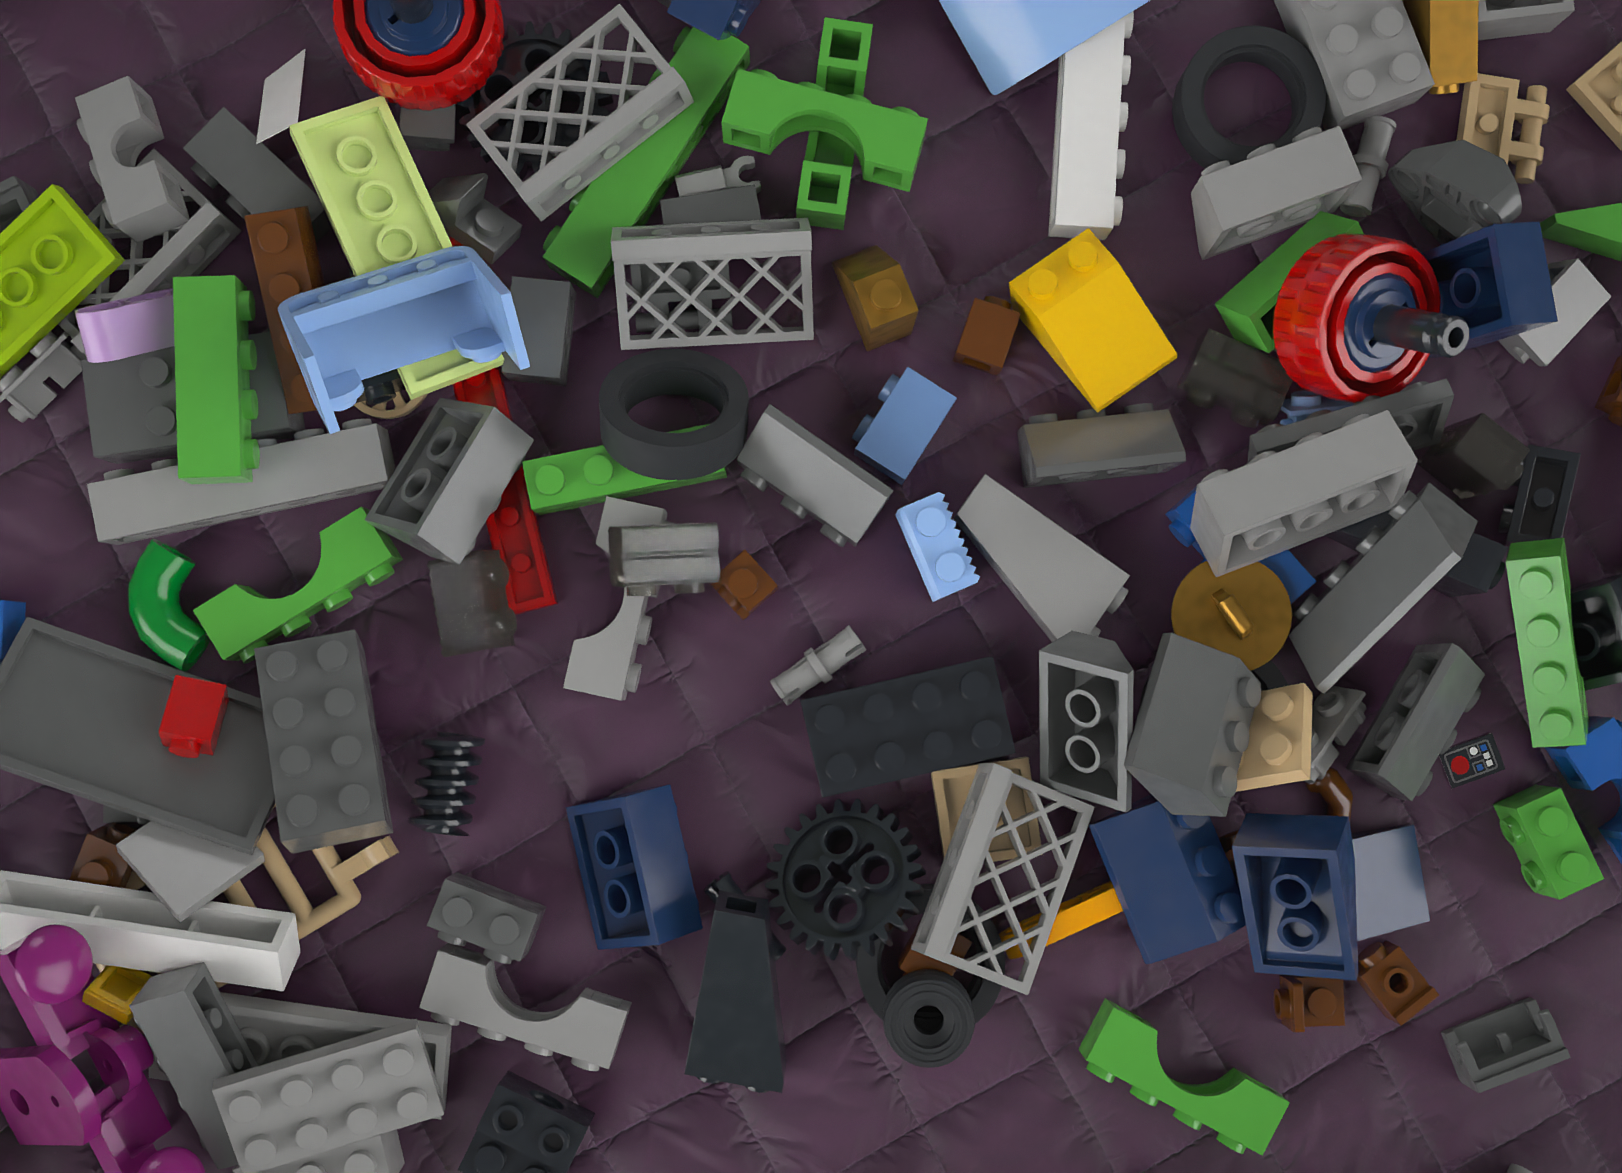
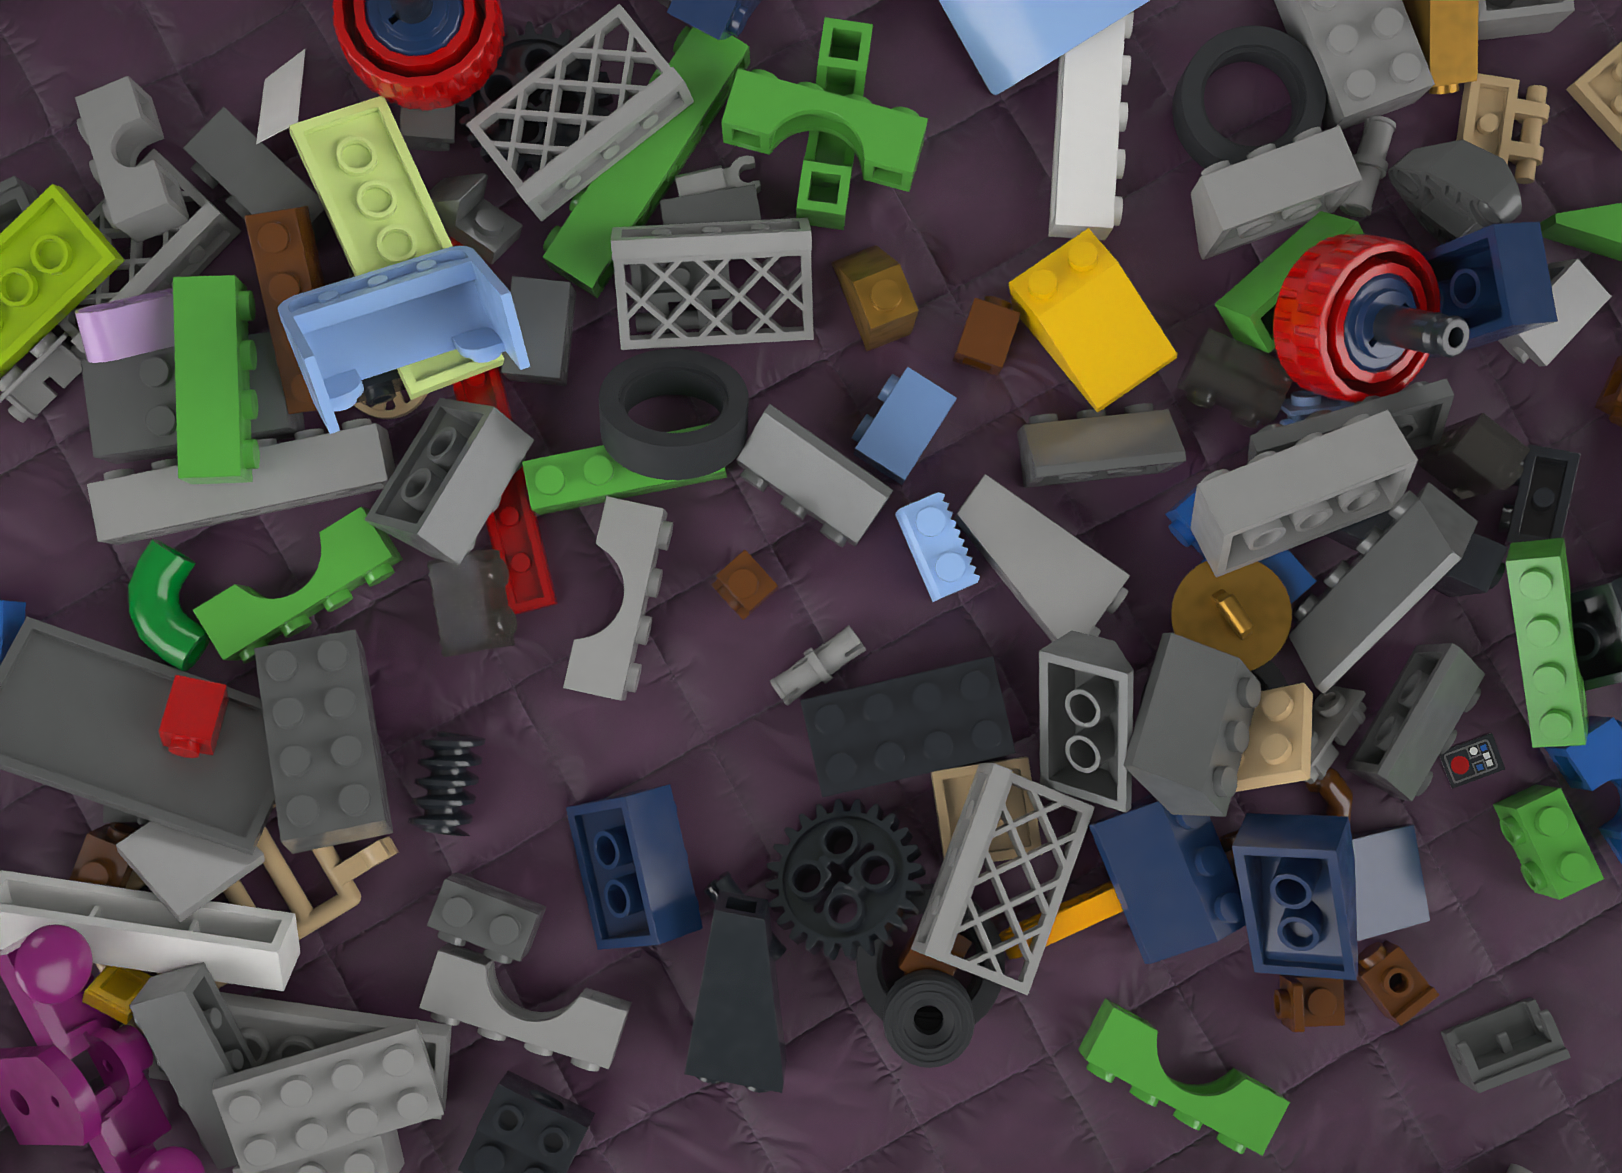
(664, 556): clear smoke brick -> none

